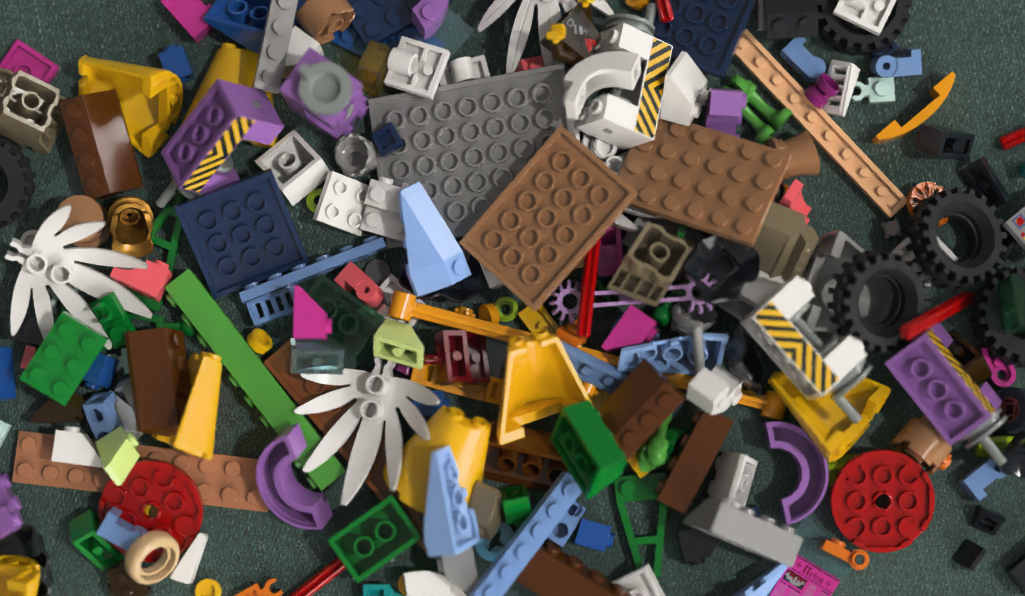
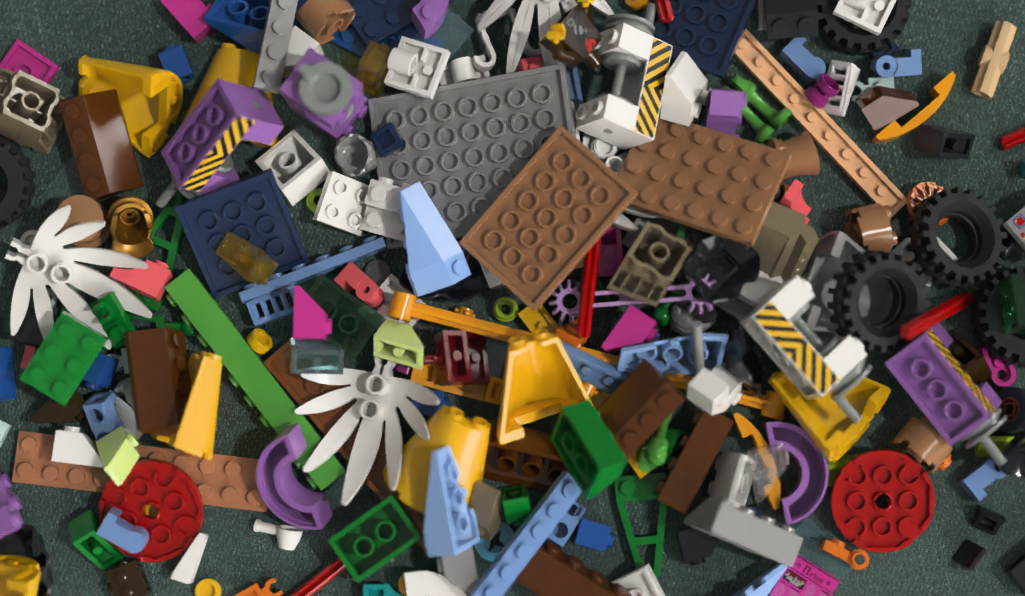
(162, 567): tan wheel -> none
(246, 259): none -> clear yellow slope
(287, 535): none -> white bar
(486, 66): none -> white piece
(489, 313): light orange tile -> none
(598, 72): white arch -> none
(745, 429): none -> light orange slope
(766, 467): none -> clear slope
(871, 227): none -> medium nougat brick
(885, 105): none -> slope
(985, 182): black plate -> none
(993, 59): none -> tan piece

